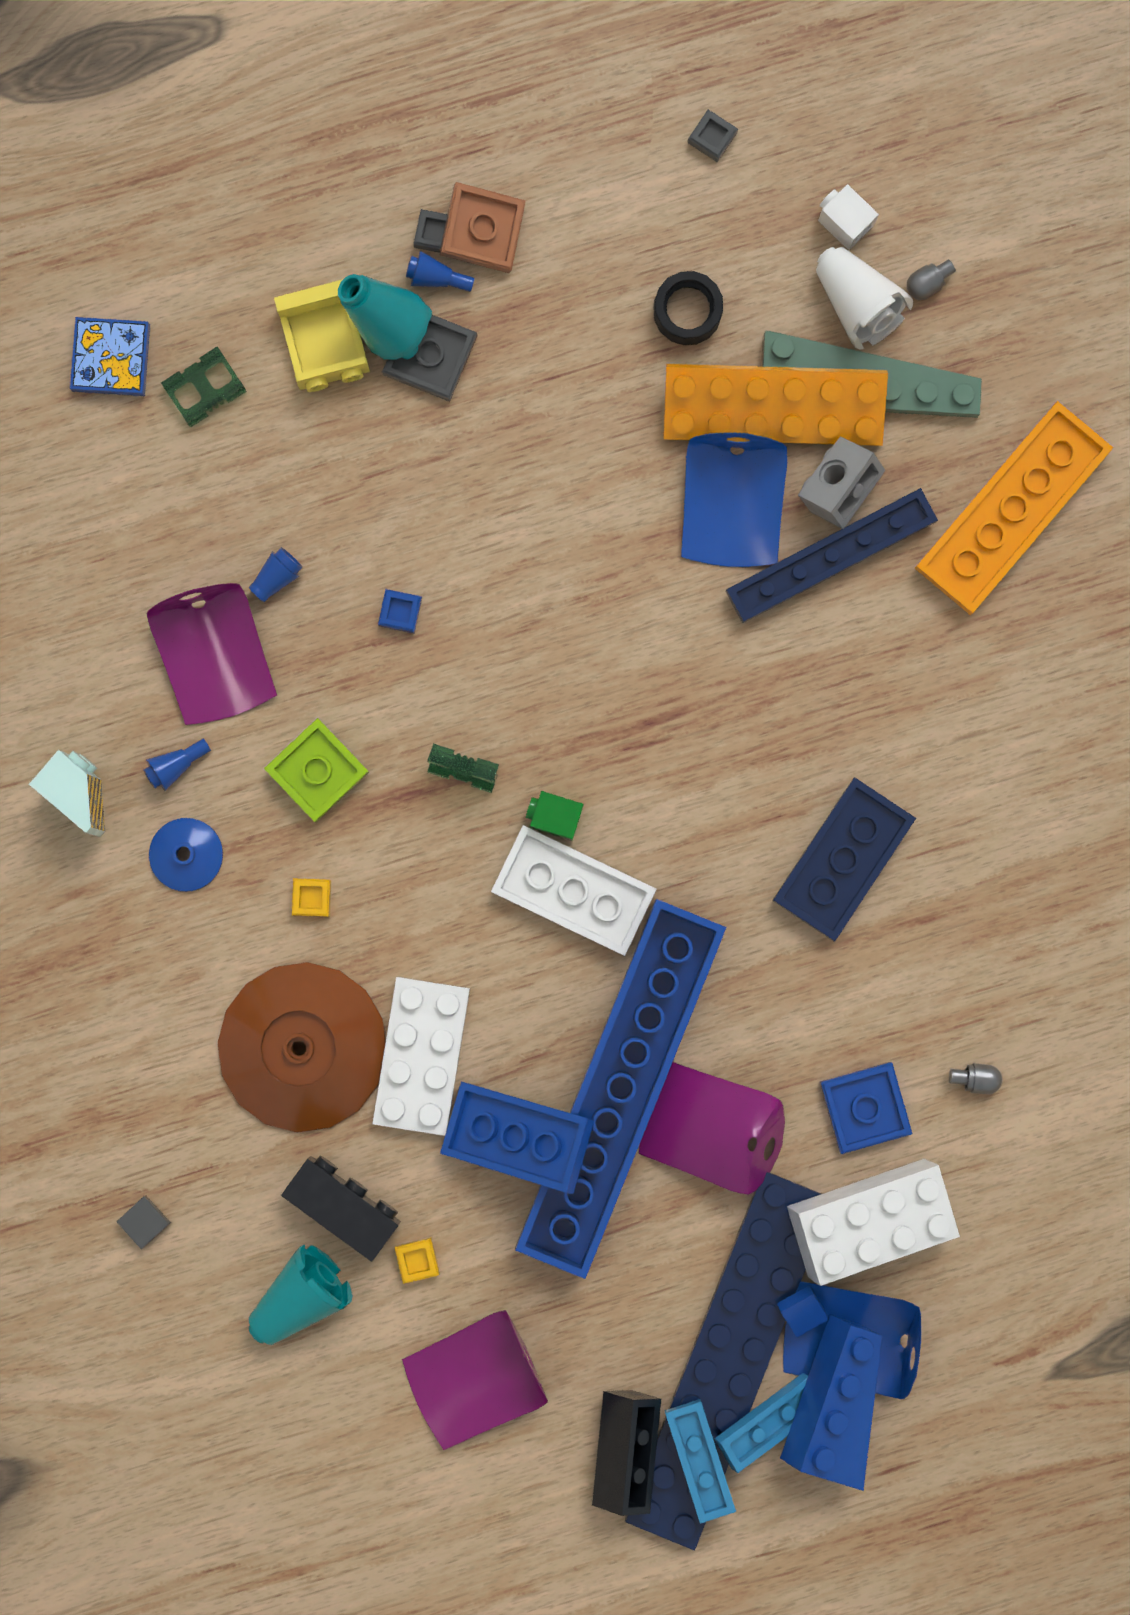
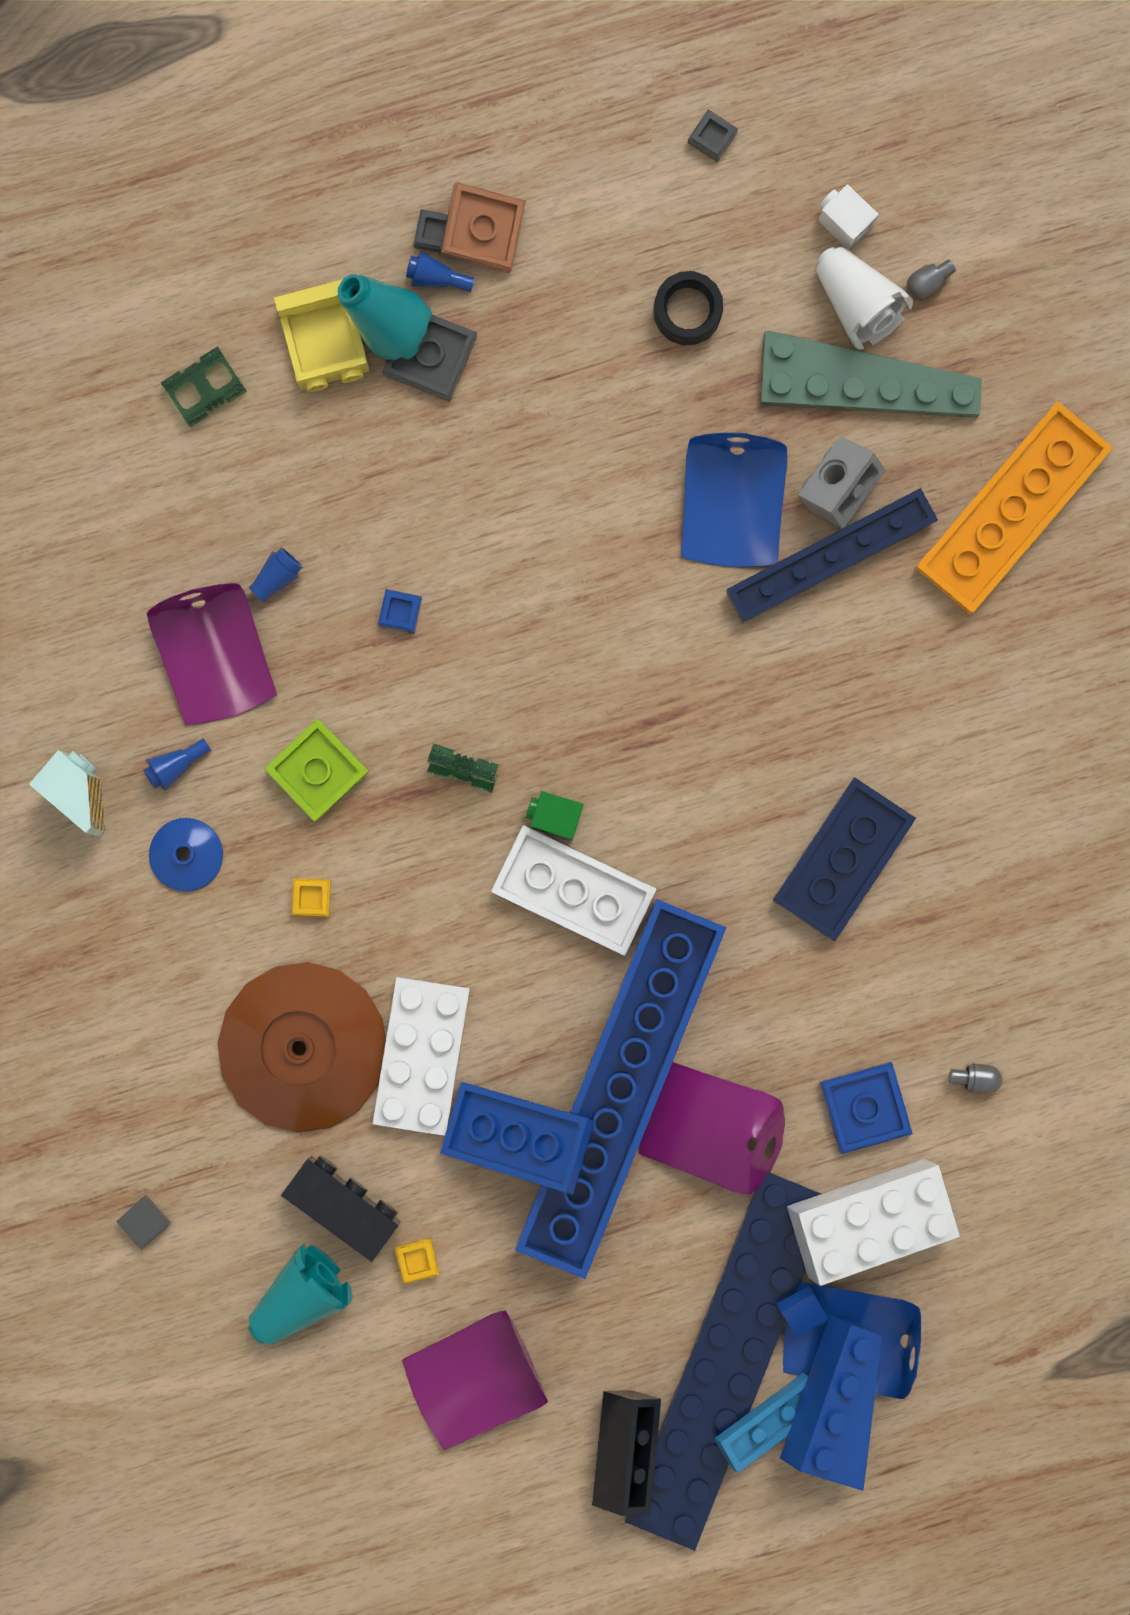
(110, 356): tile -> none
(700, 1461): dark azure plate -> none
(775, 403): light orange plate -> none

